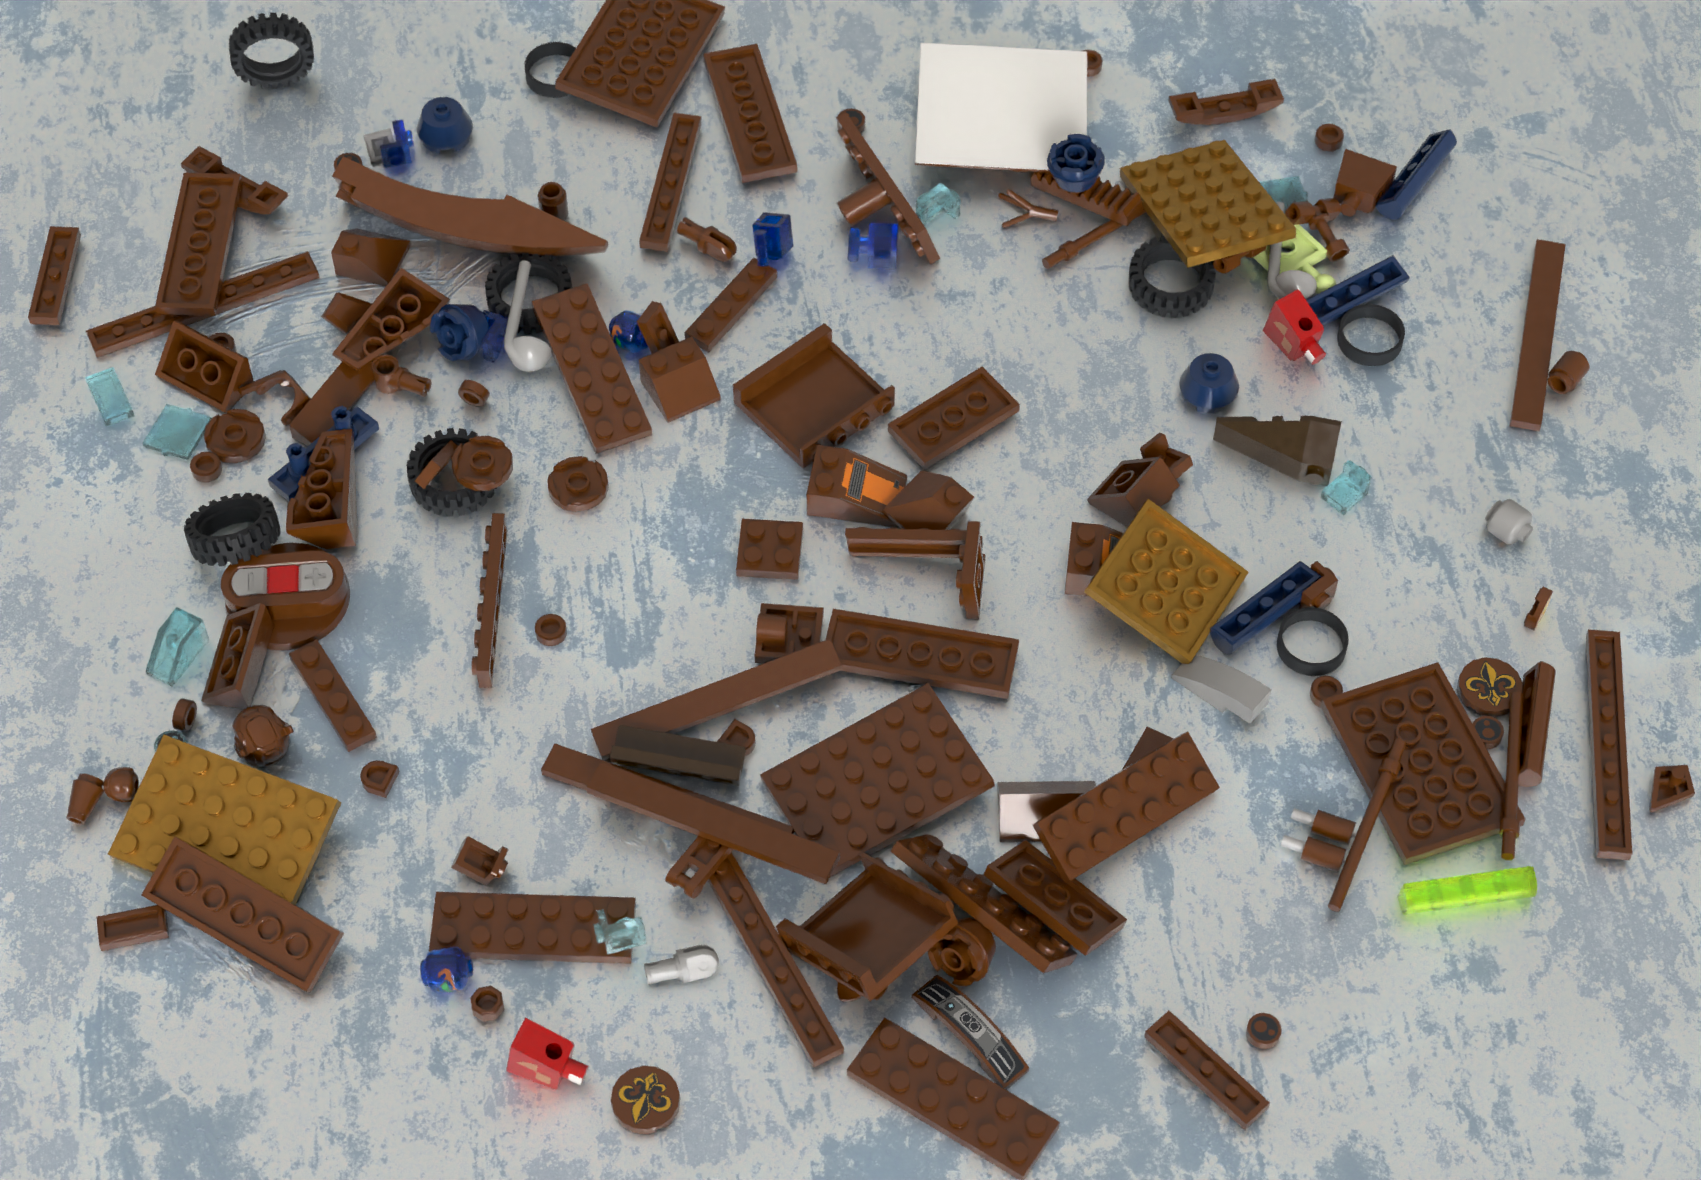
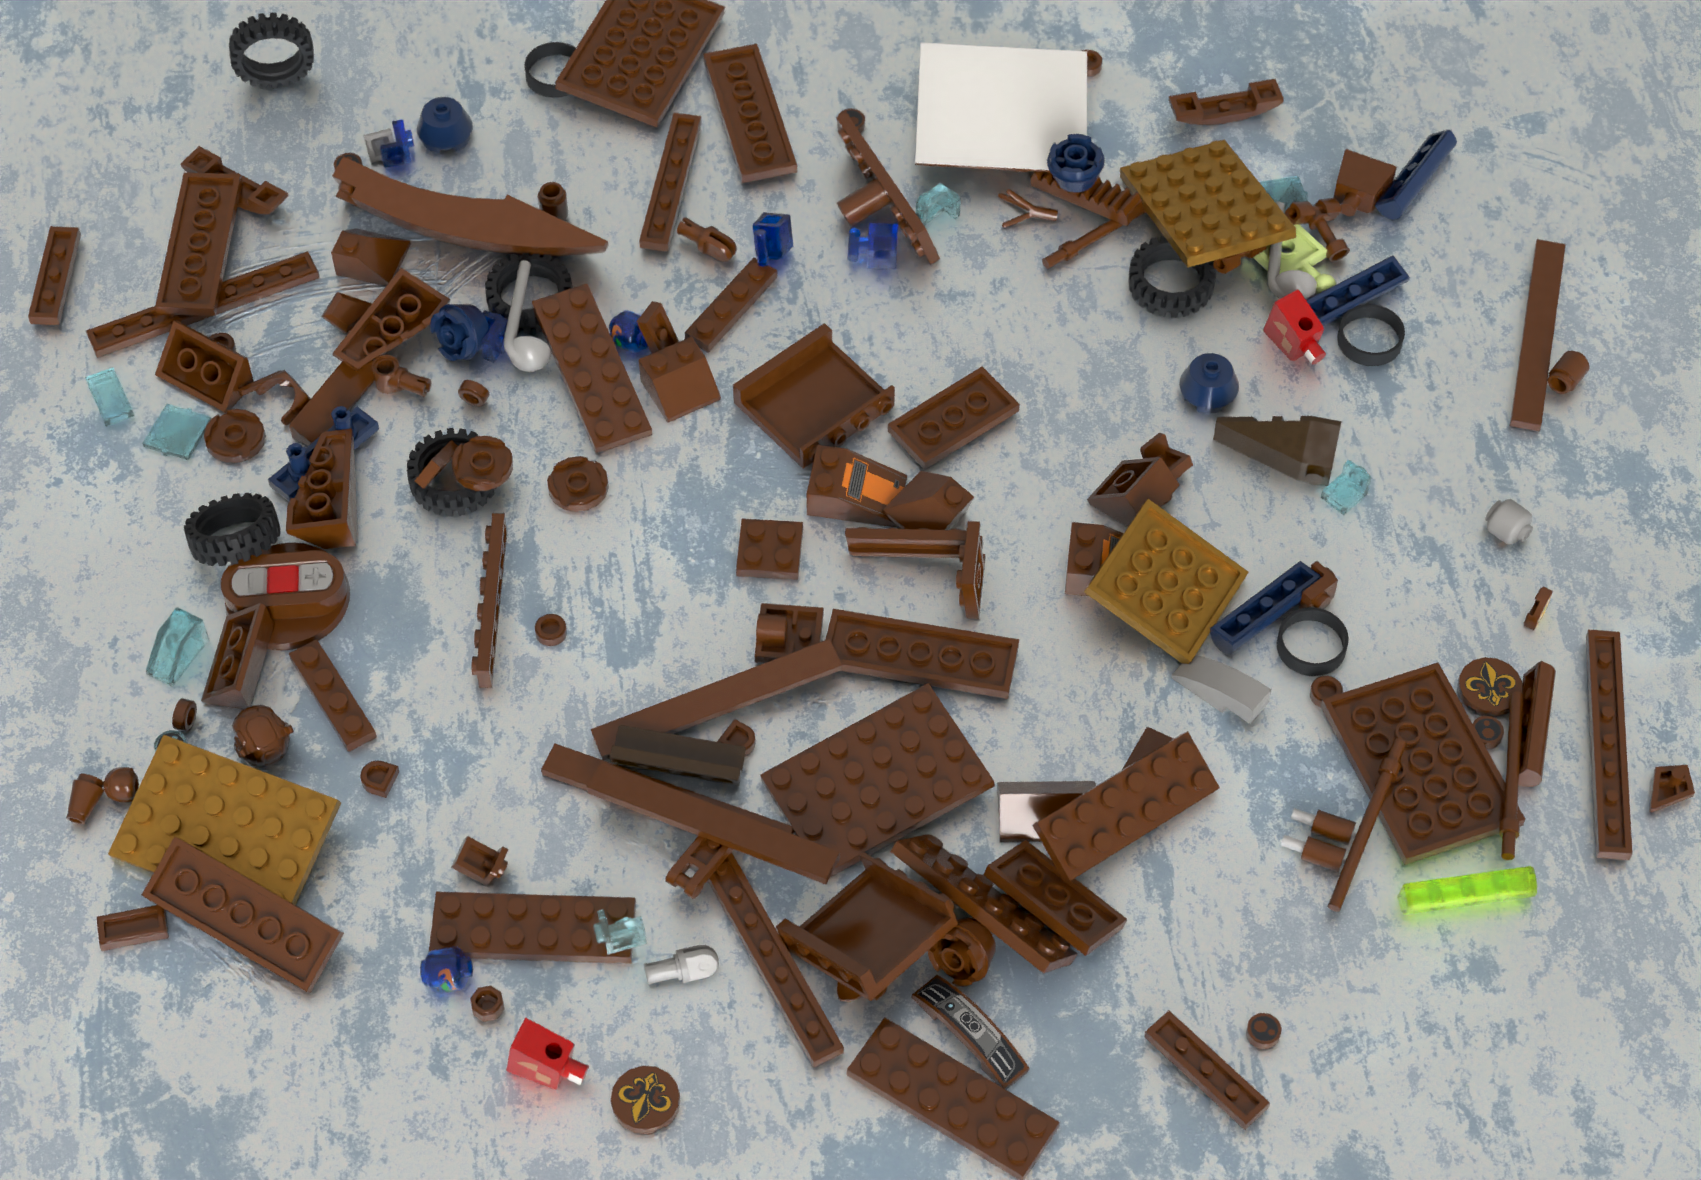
(206, 467): reddish brown tile -> none
(1329, 137): reddish brown tile -> none

